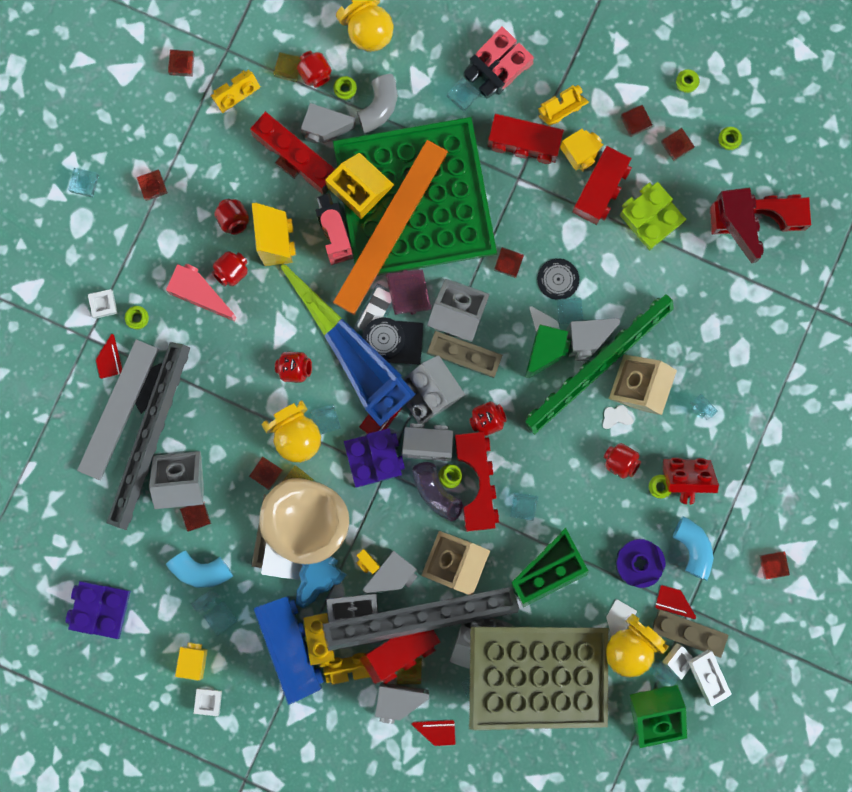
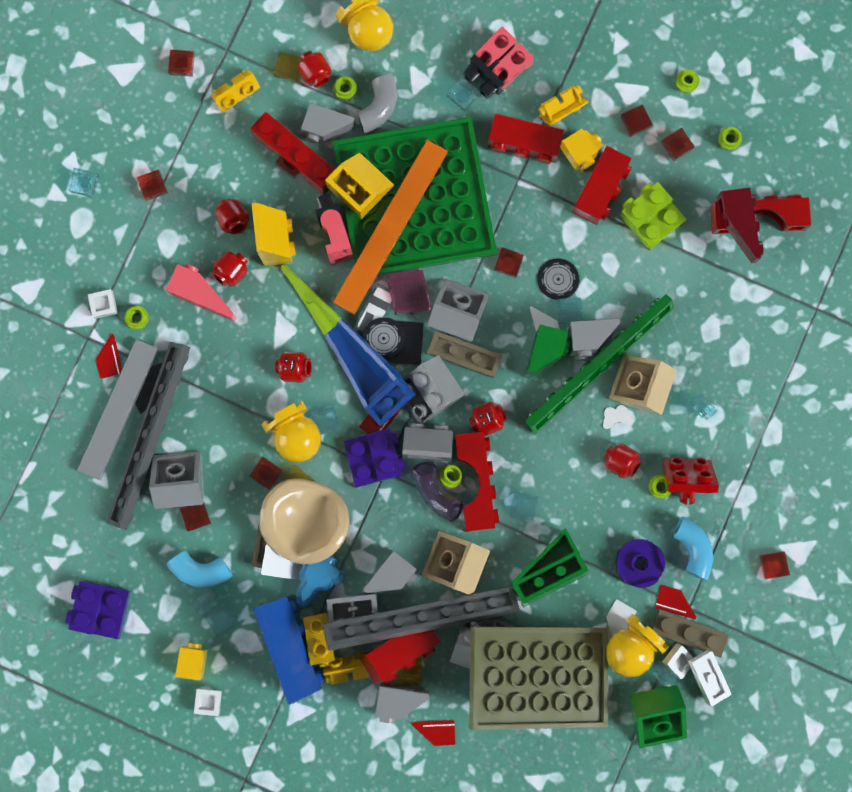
(367, 562): yellow plate -> none

